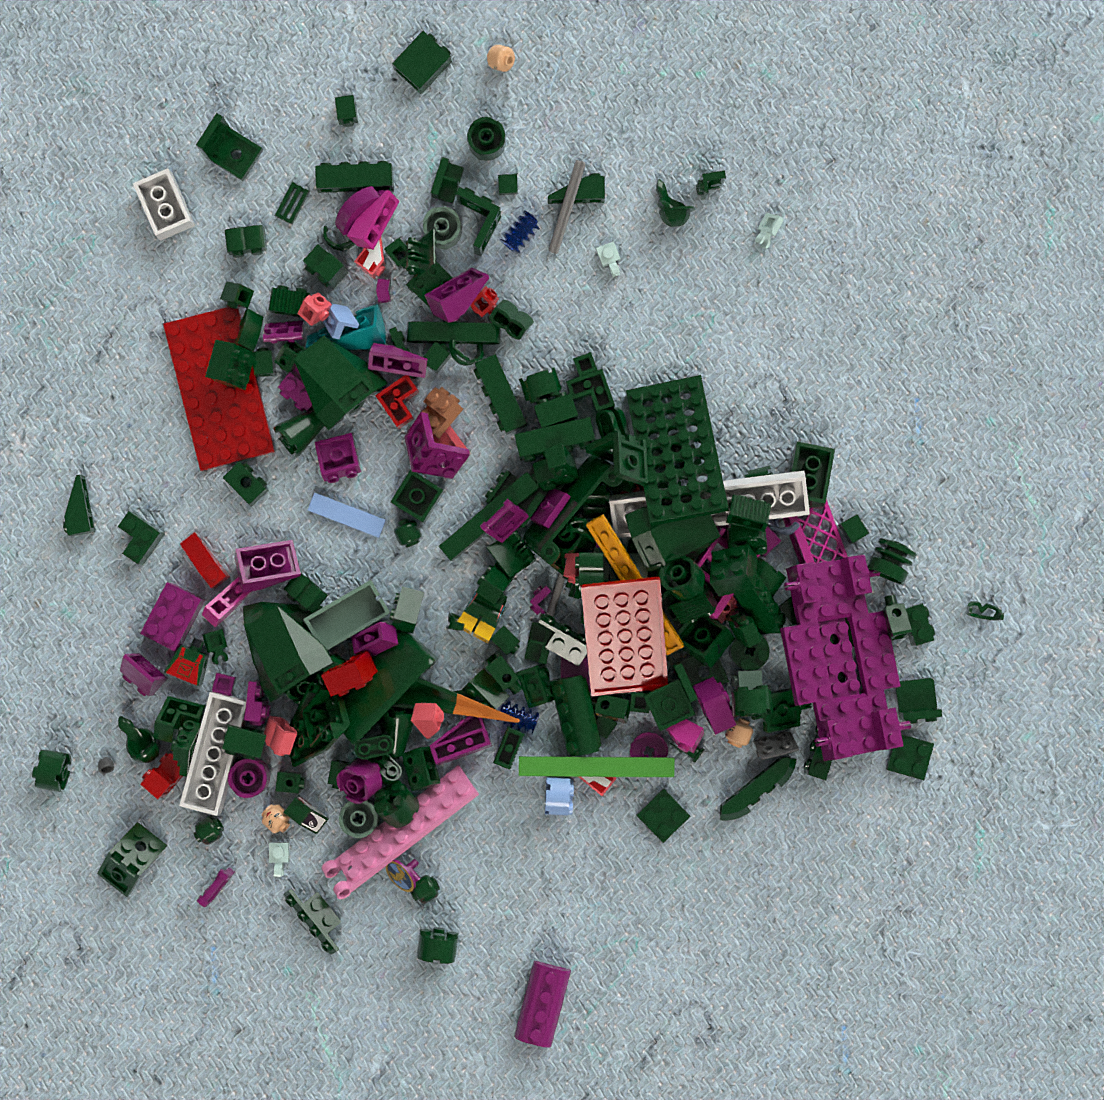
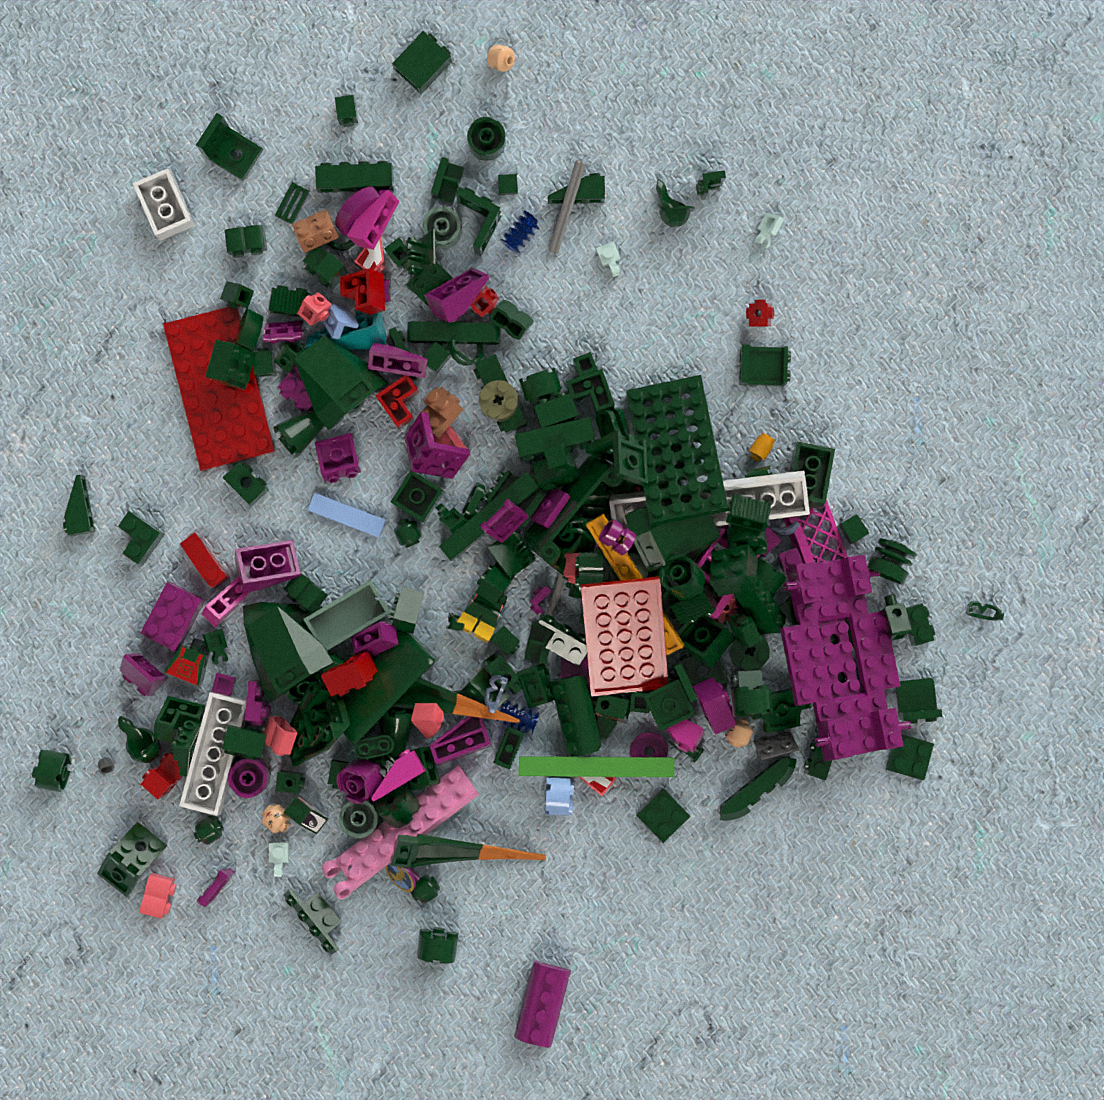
(157, 896): none -> coral brick
(315, 231): none -> nougat plate
(366, 289): none -> red brick
(402, 771): none -> dark pink slope
(429, 850): none -> dark green plate
(452, 519): none -> dark green plate
(470, 508): none -> dark green plate
(493, 705): none -> sand blue helmet
(503, 391): none -> olive brick
(619, 538): none -> magenta wheel
(755, 319): none -> red brick
(761, 447): none -> light orange brick
(764, 366): none -> dark green panel
(789, 559): none -> magenta brick

